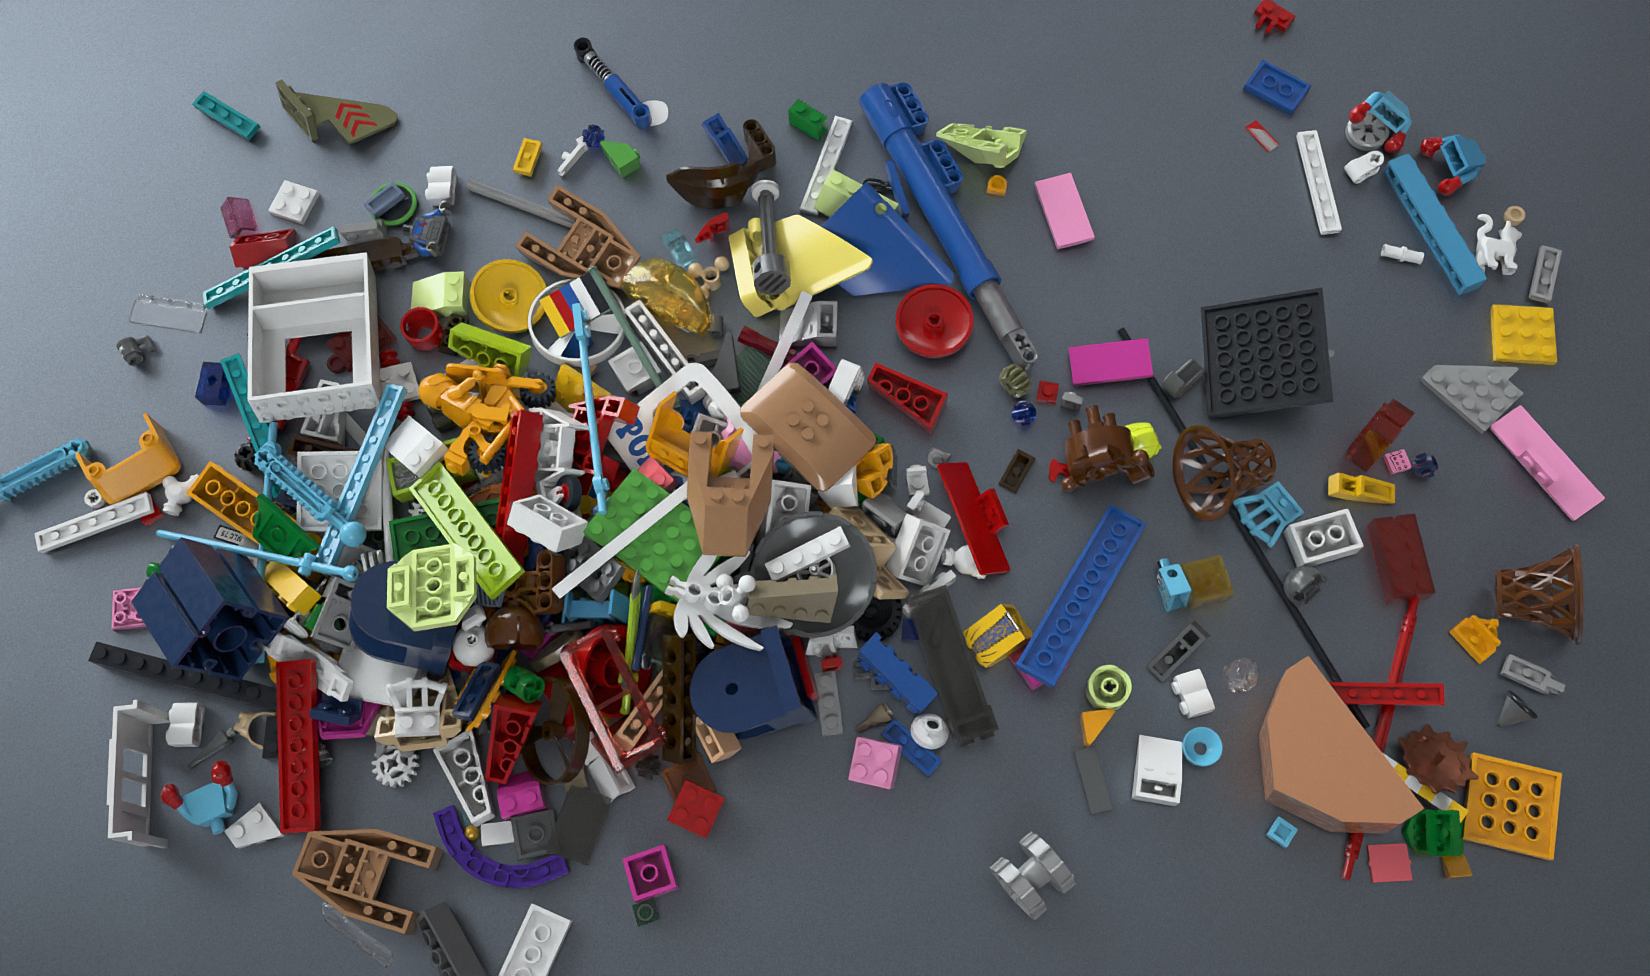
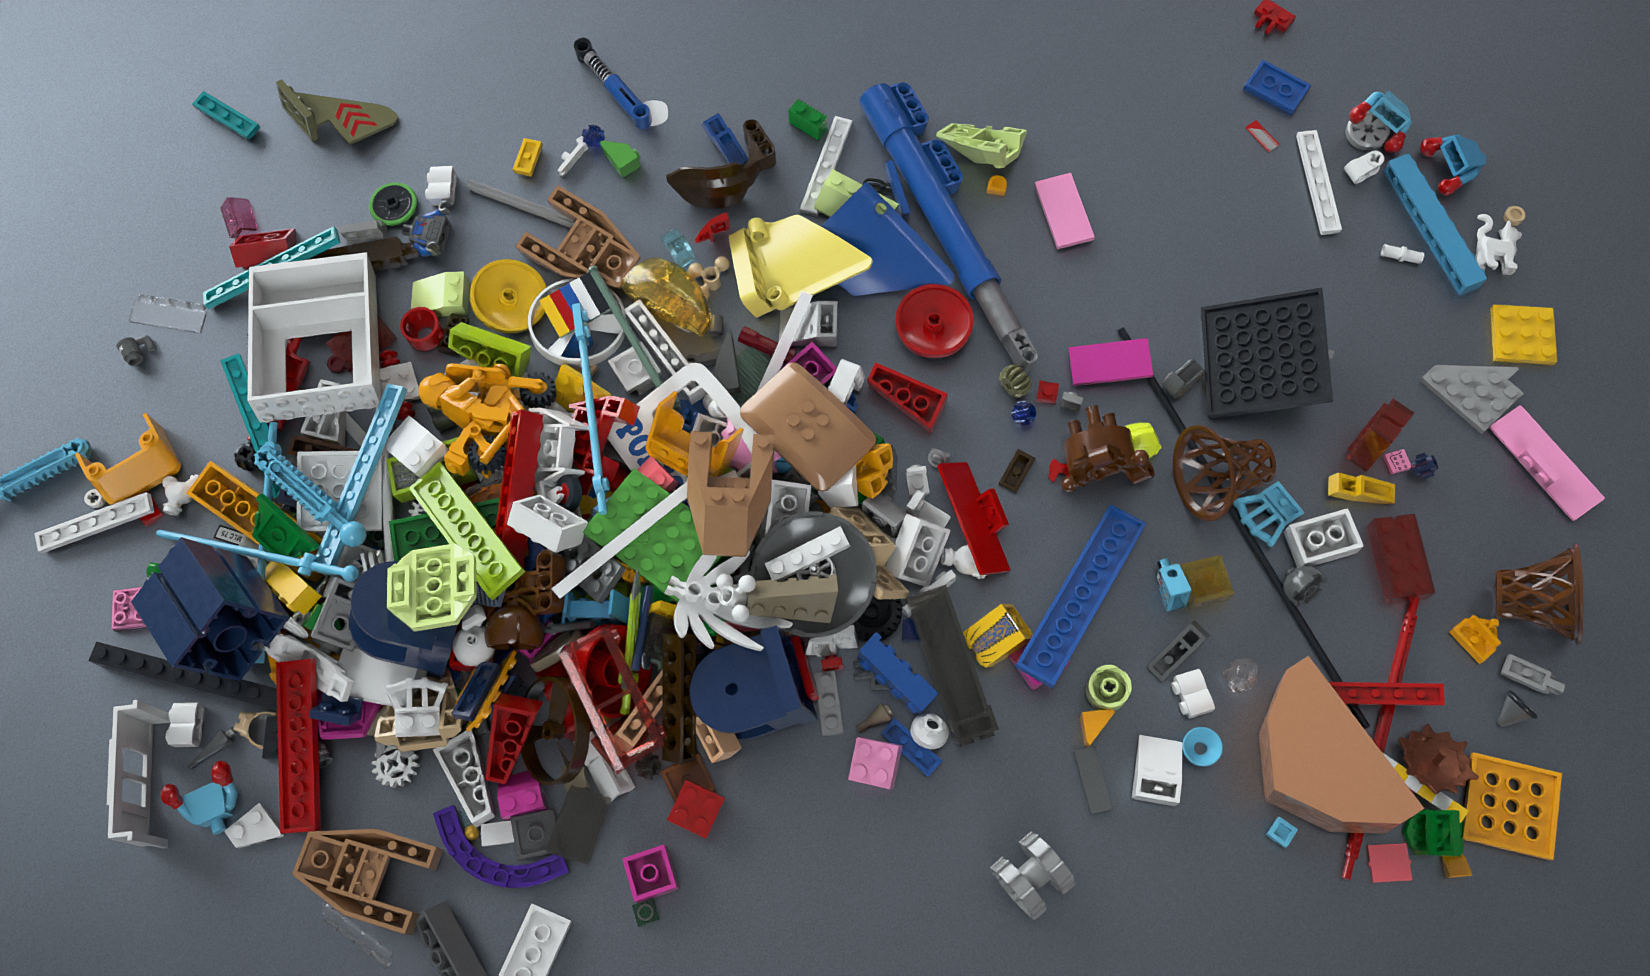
(212, 385): clear blue brick -> none
(293, 202): white plate -> none
(384, 200): sand blue tile -> none
(524, 684): green wheel -> none
(771, 269): dark grey piece -> none
(1545, 274): light grey plate -> none

